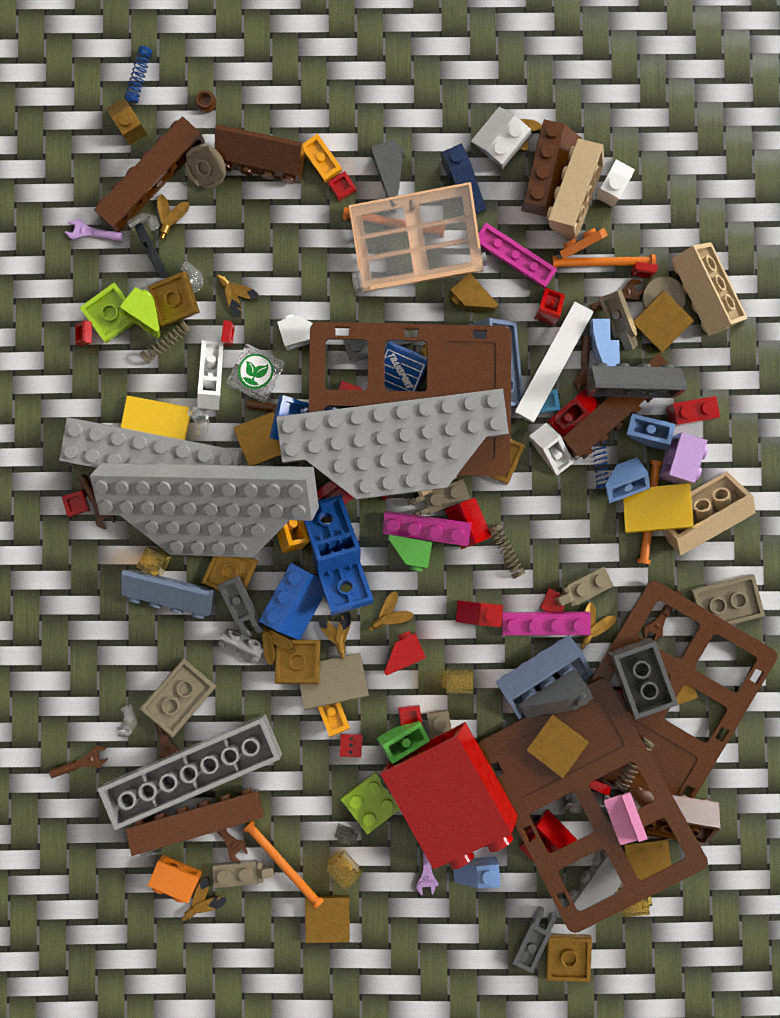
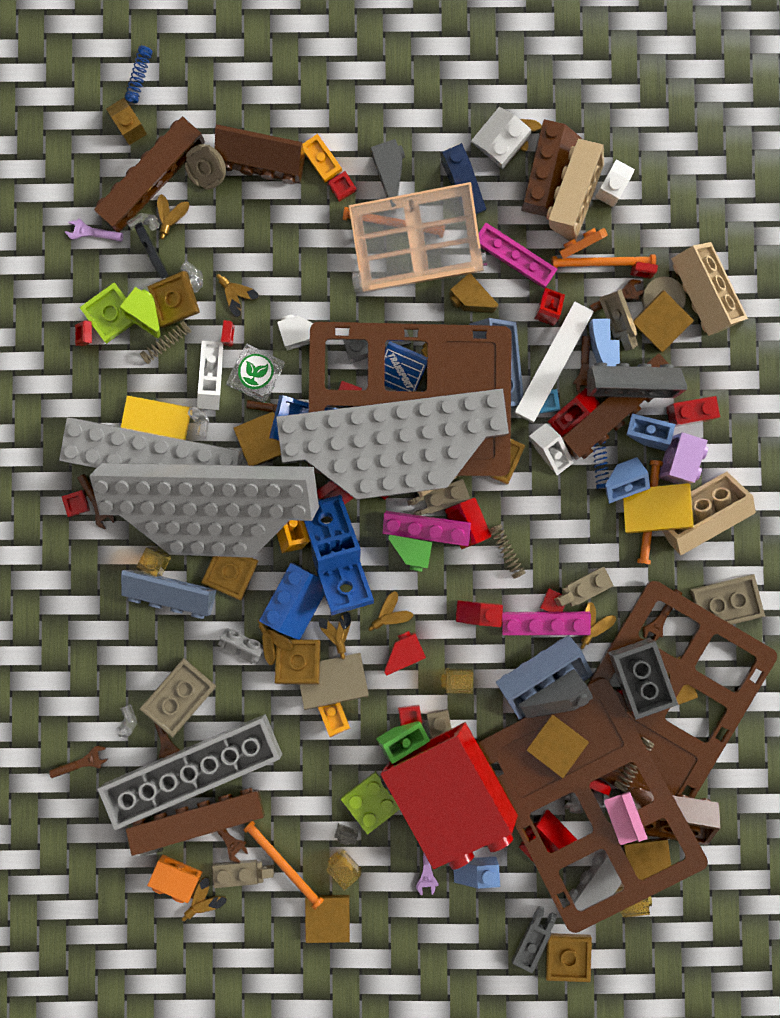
(205, 101): reddish brown plate -> none
(240, 605): dark grey hinge -> none
(351, 745): red tile -> none

